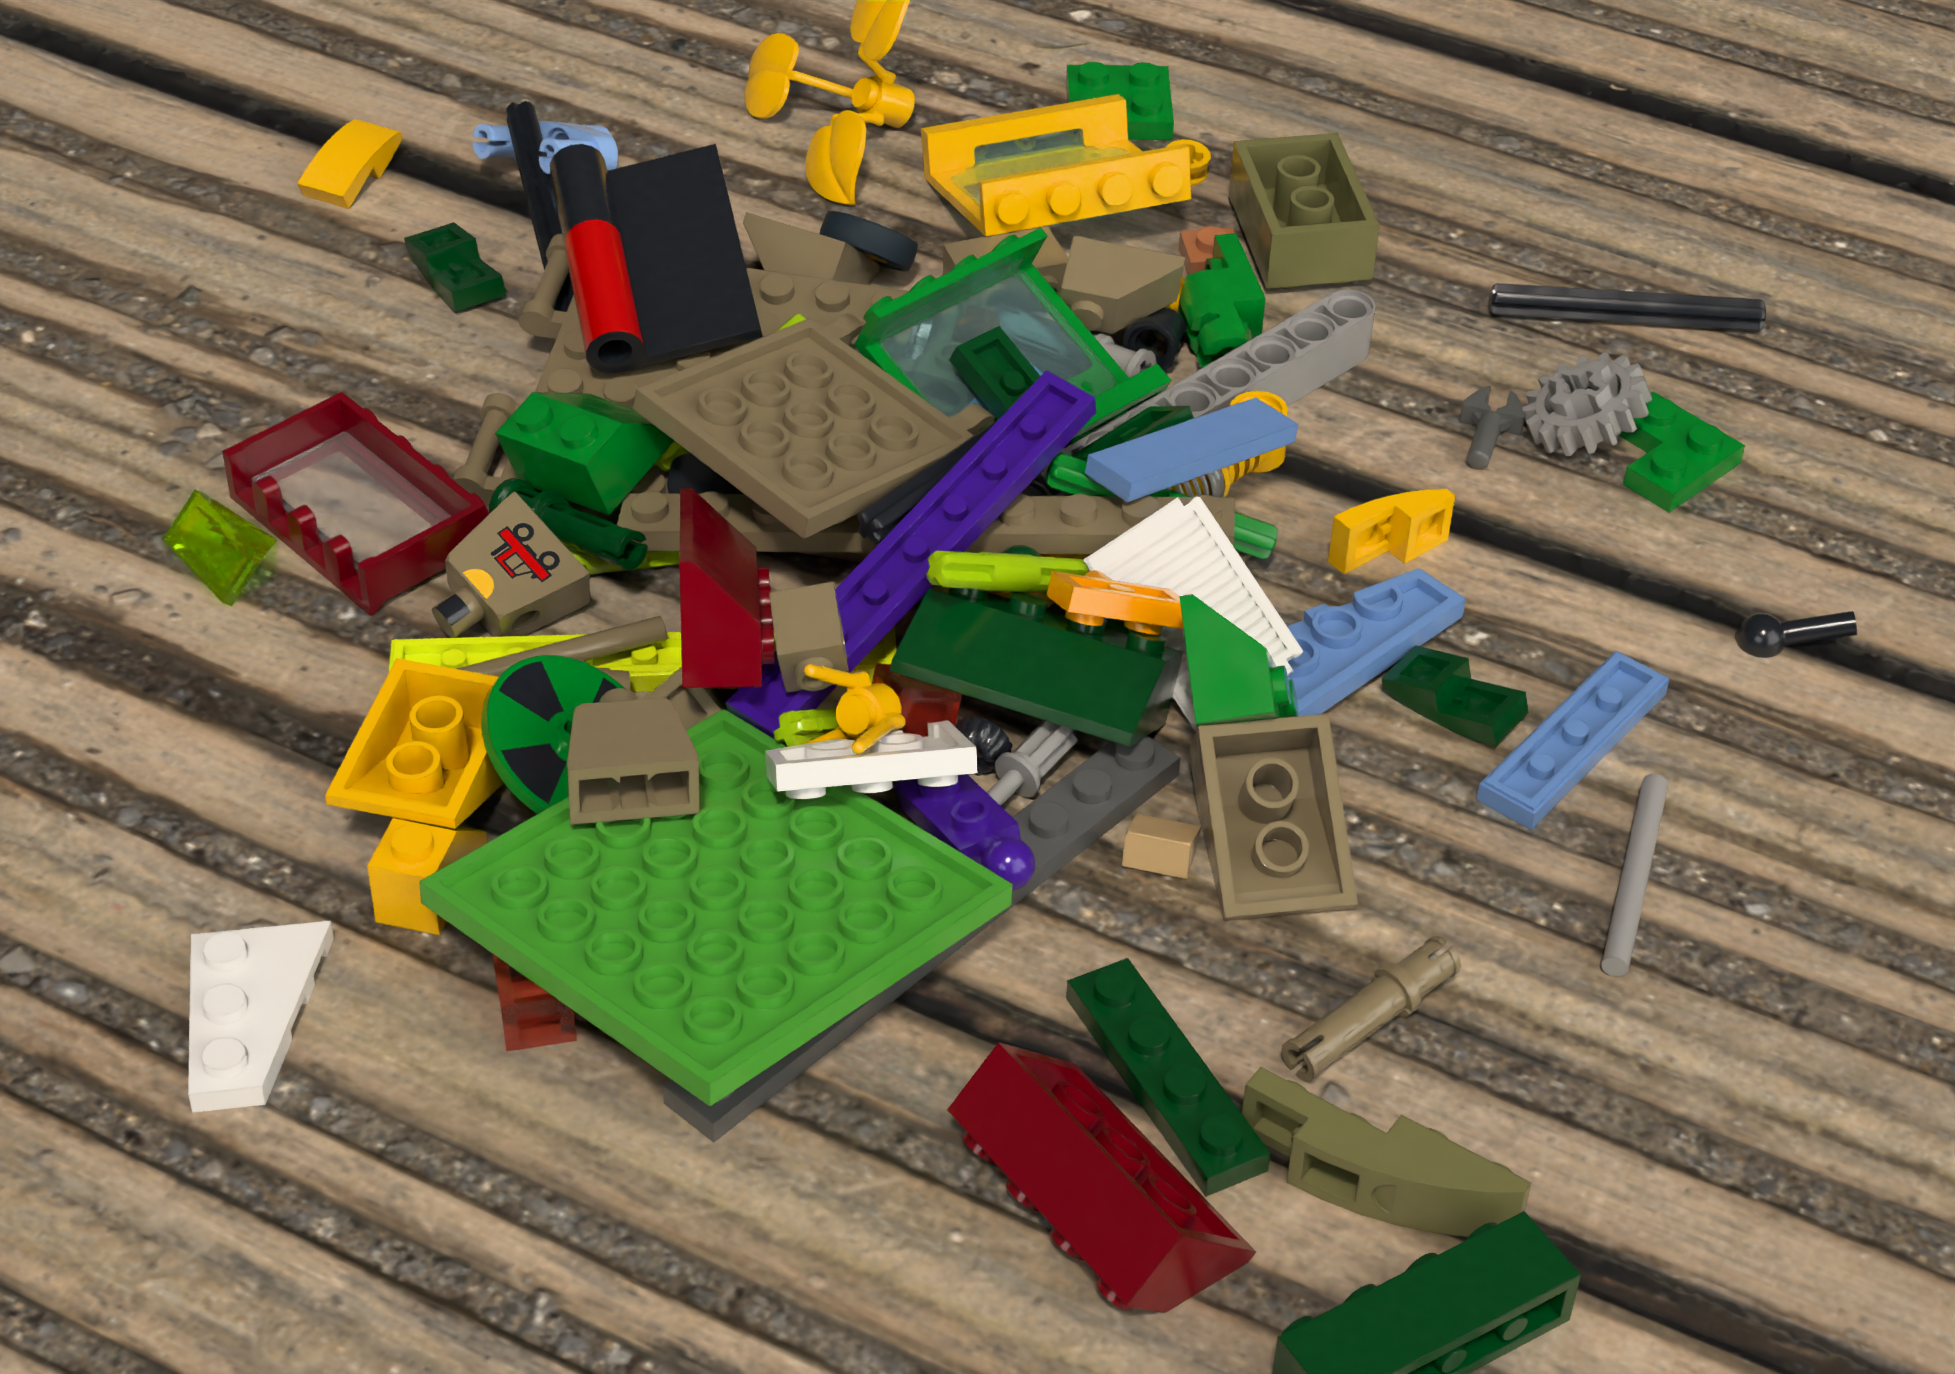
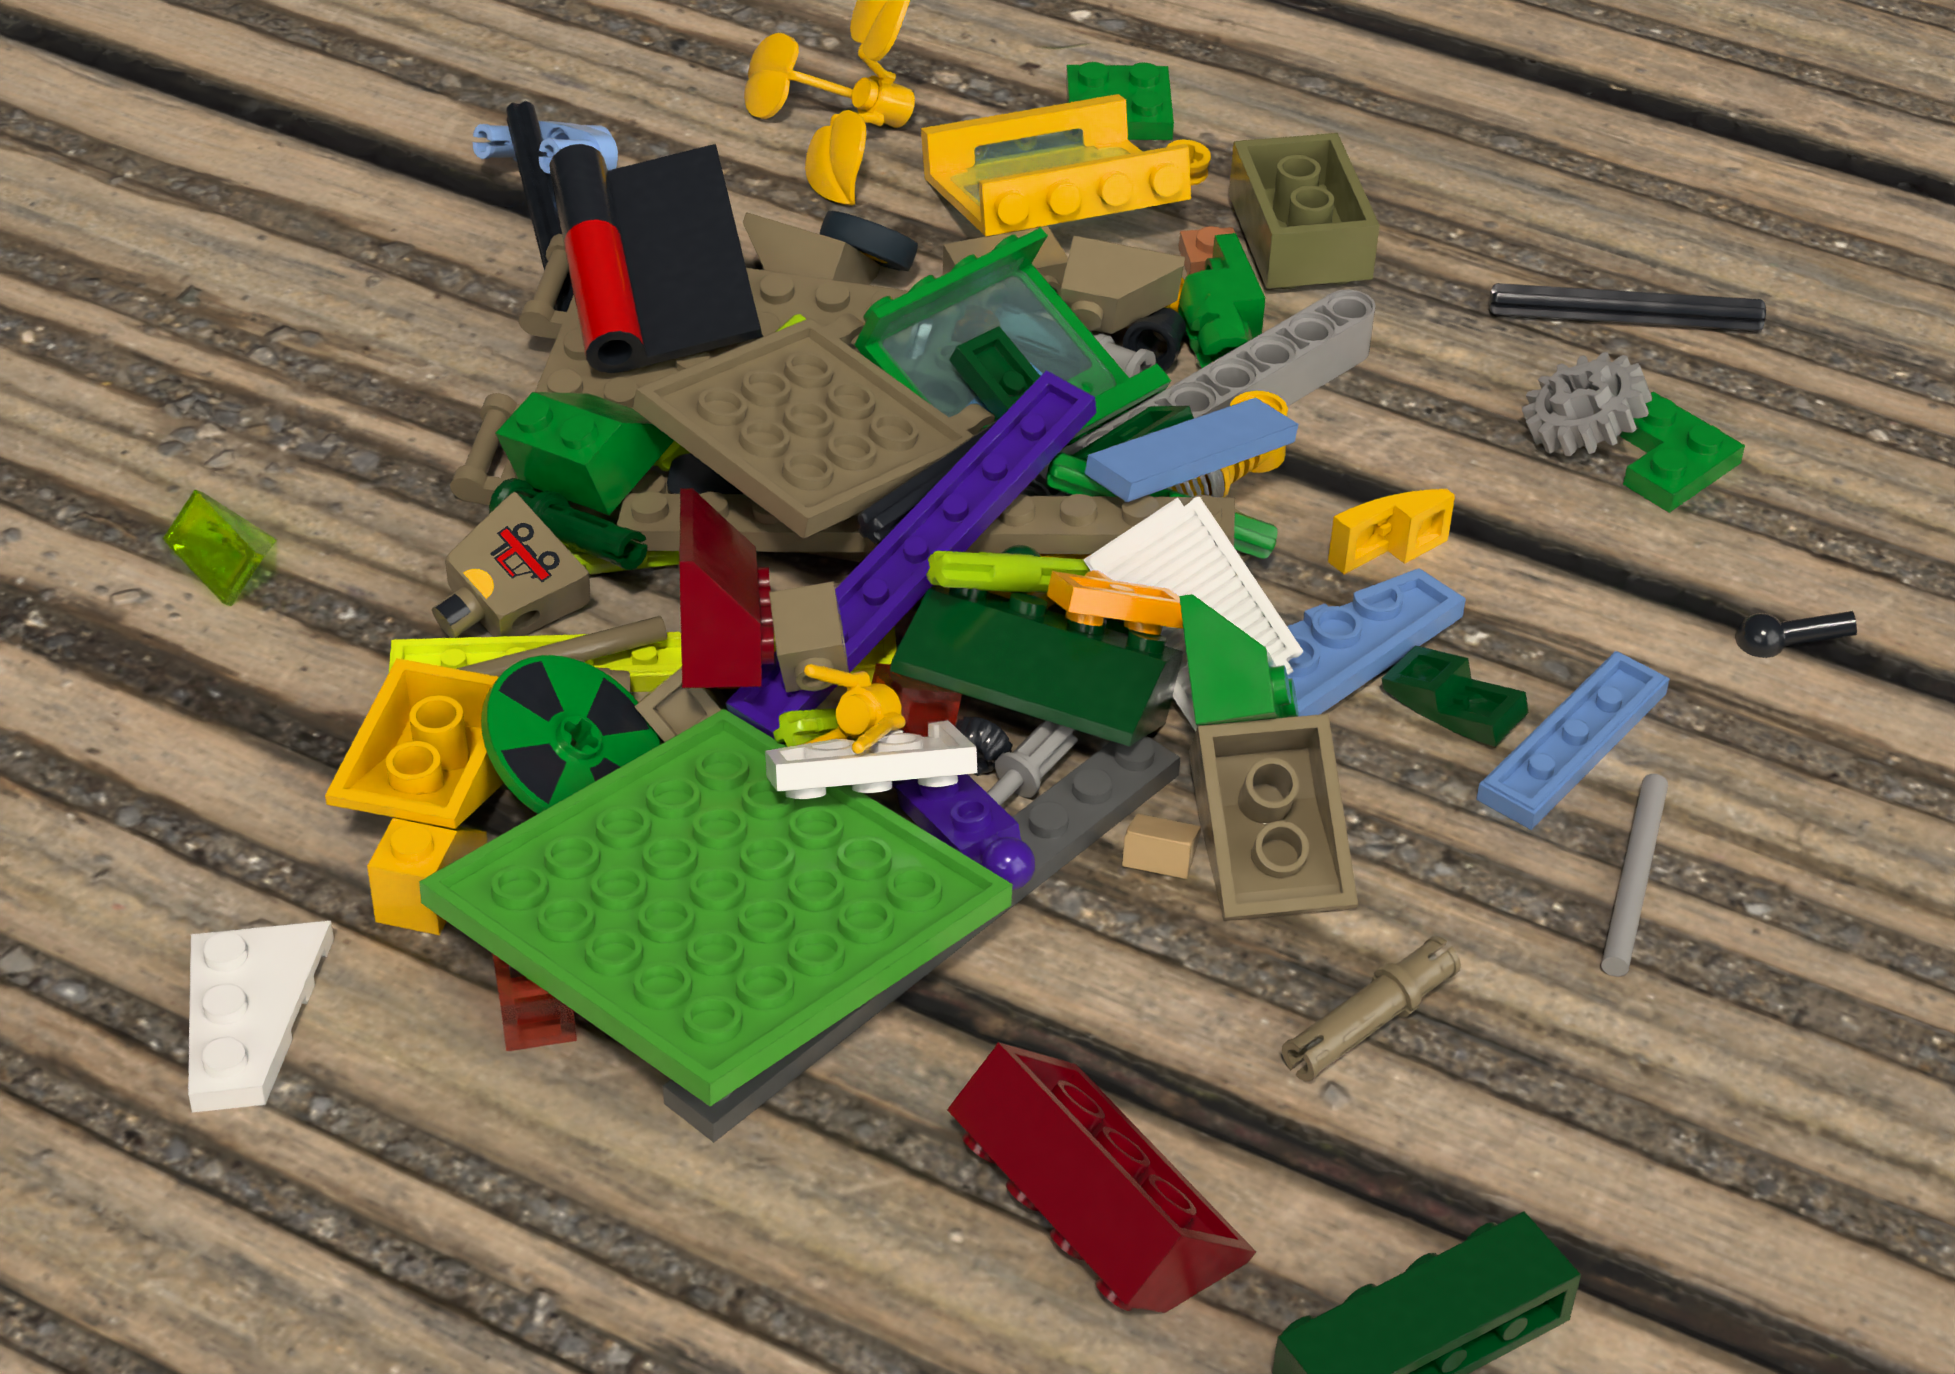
(347, 161): yellow slope -> none
(352, 499): dark red window -> none
(453, 267): dark green slope -> none
(630, 760): dark tan torso -> none
(1168, 1077): dark green plate -> none
(1397, 1176): olive slope -> none
(1489, 424): dark grey bar -> none

